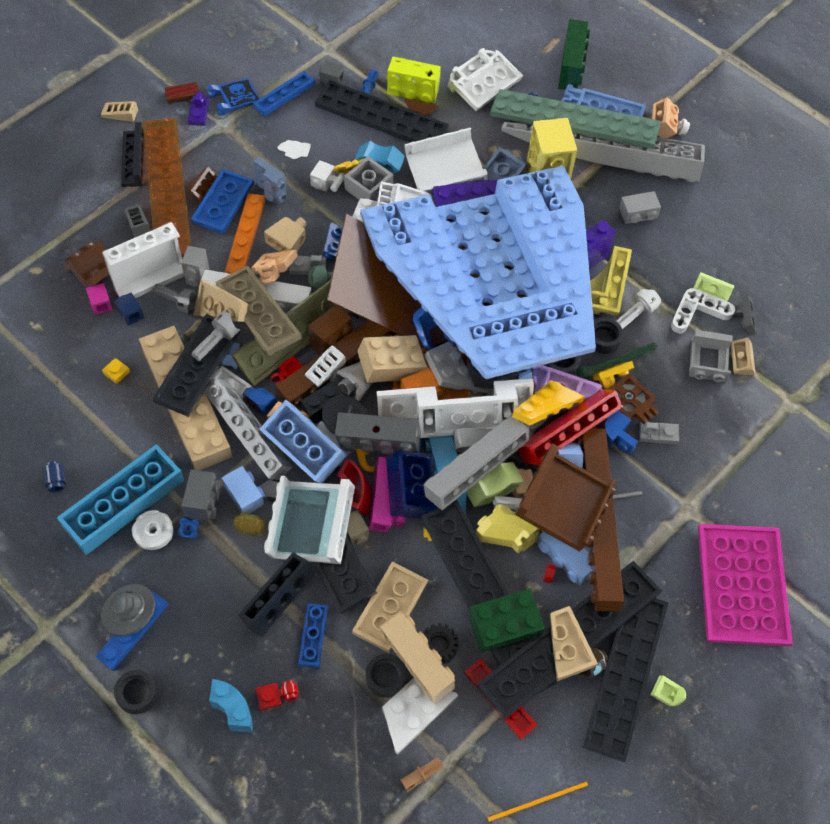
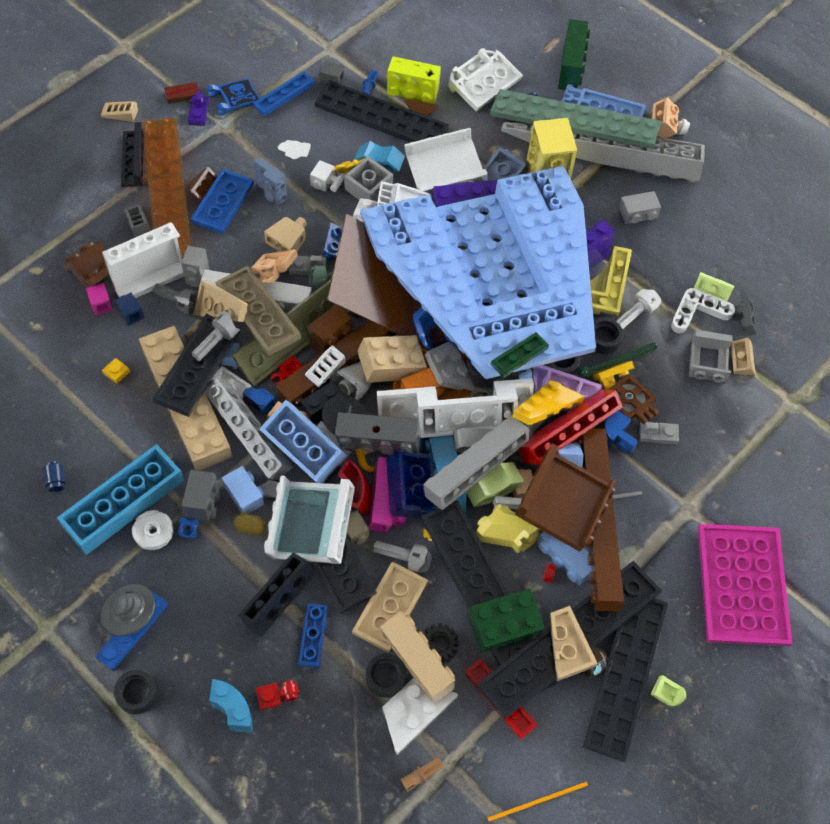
(245, 233): orange plate -> none
(418, 558): none -> light grey piece
(519, 354): none -> dark green tile

